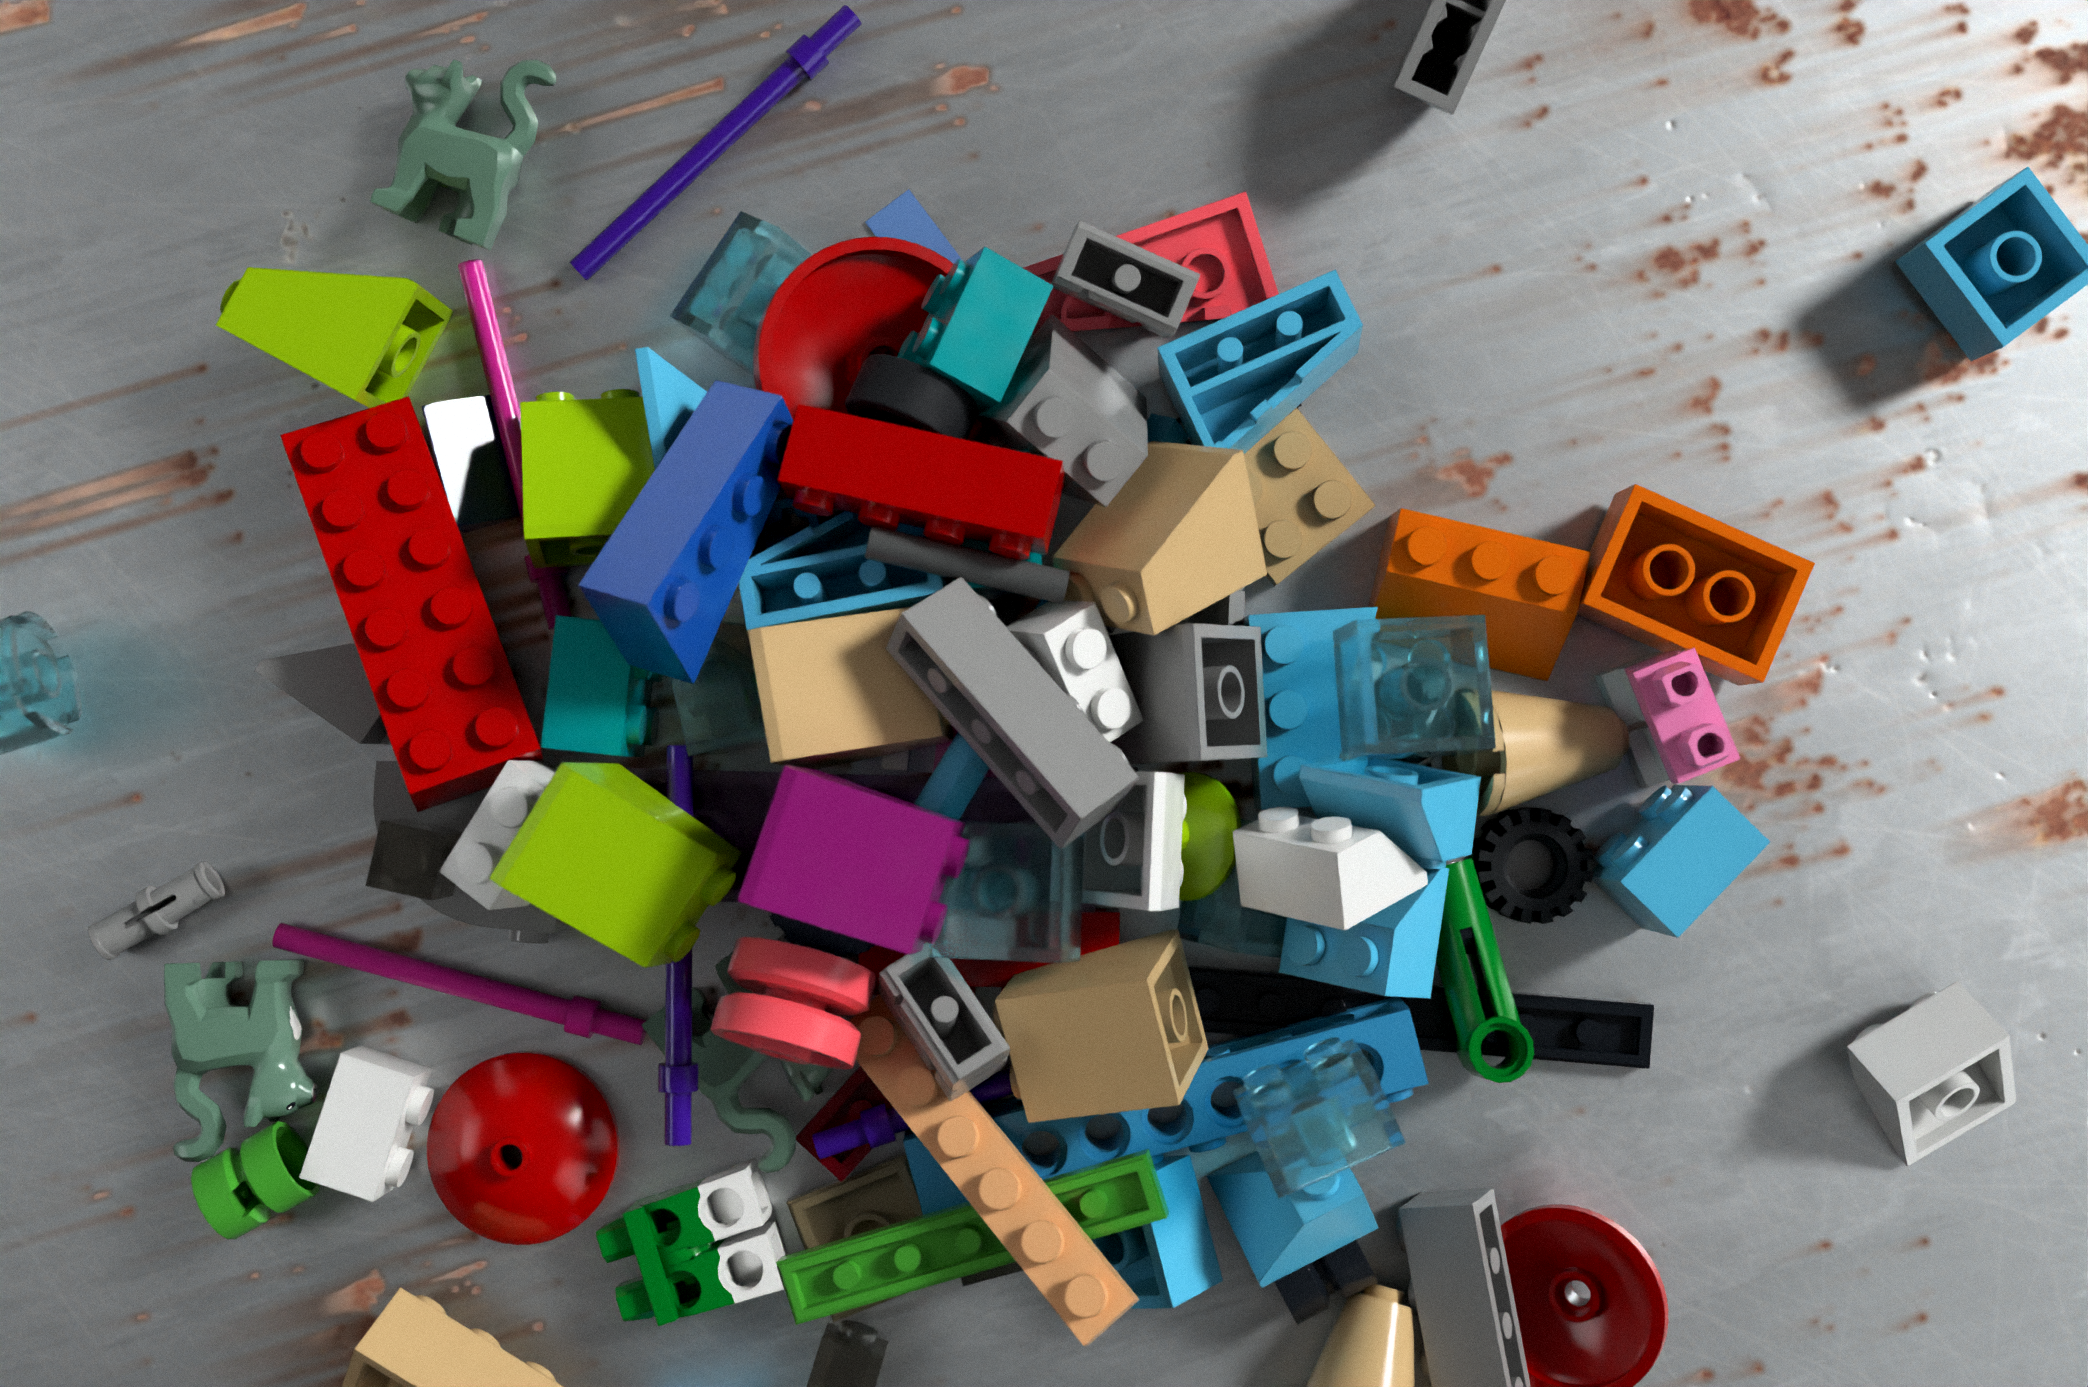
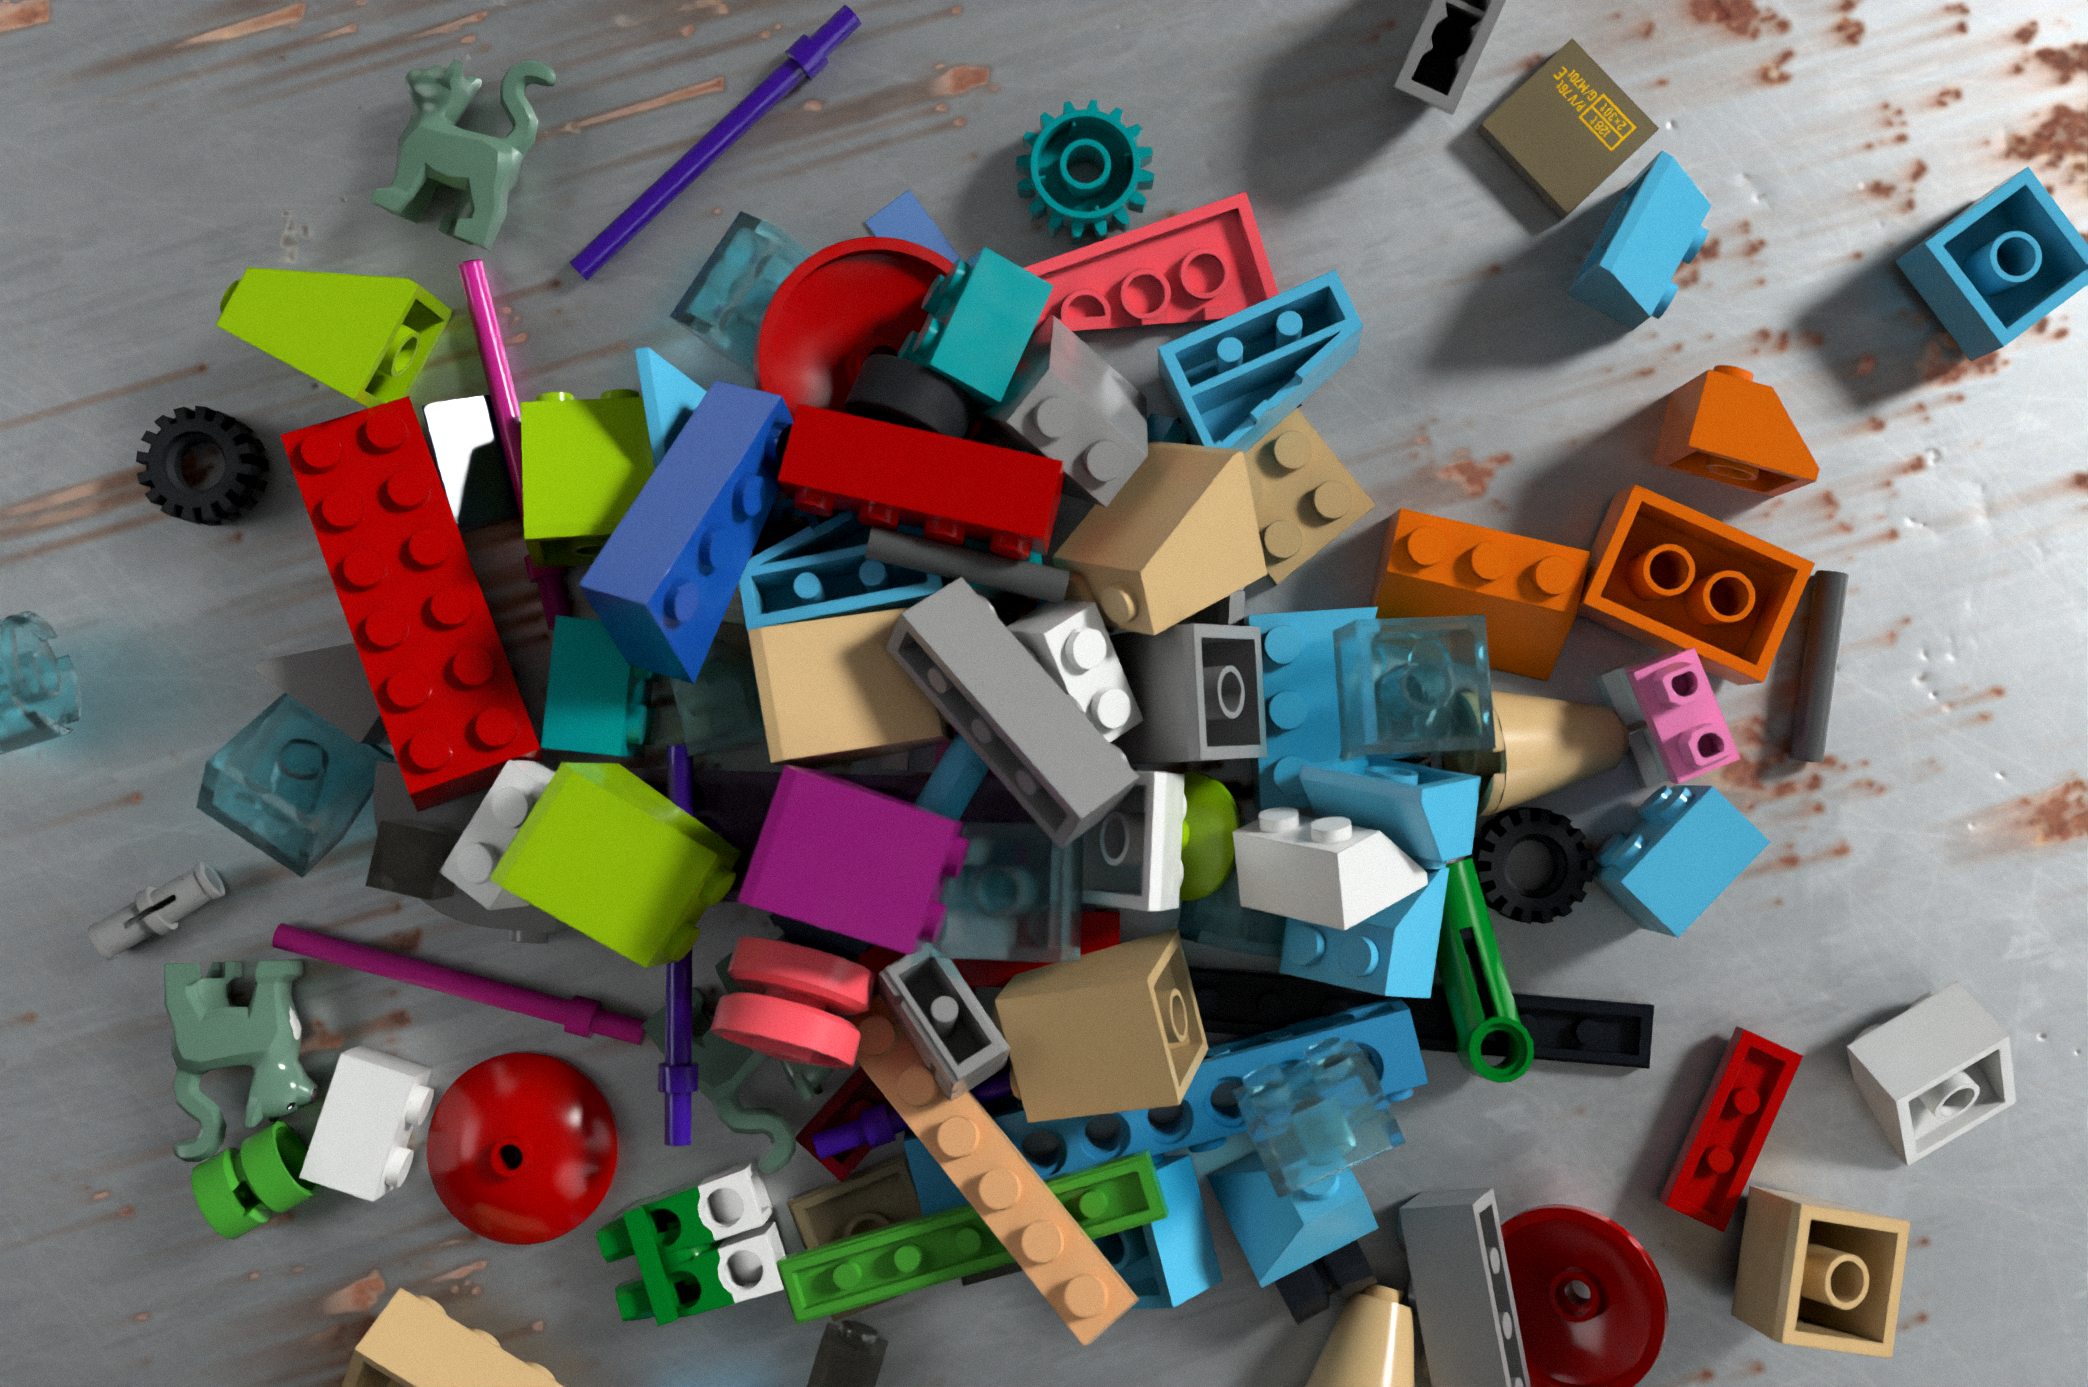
(167, 455): none -> black tyre
(290, 784): none -> clear light blue slope
(1091, 138): none -> teal gear
(1125, 280): light grey brick -> none
(1567, 128): none -> dark tan tile
(1643, 245): none -> medium azure slope
(1730, 1129): none -> red plate
(1733, 435): none -> orange slope
(1819, 666): none -> dark grey piece
(1820, 1273): none -> tan slope

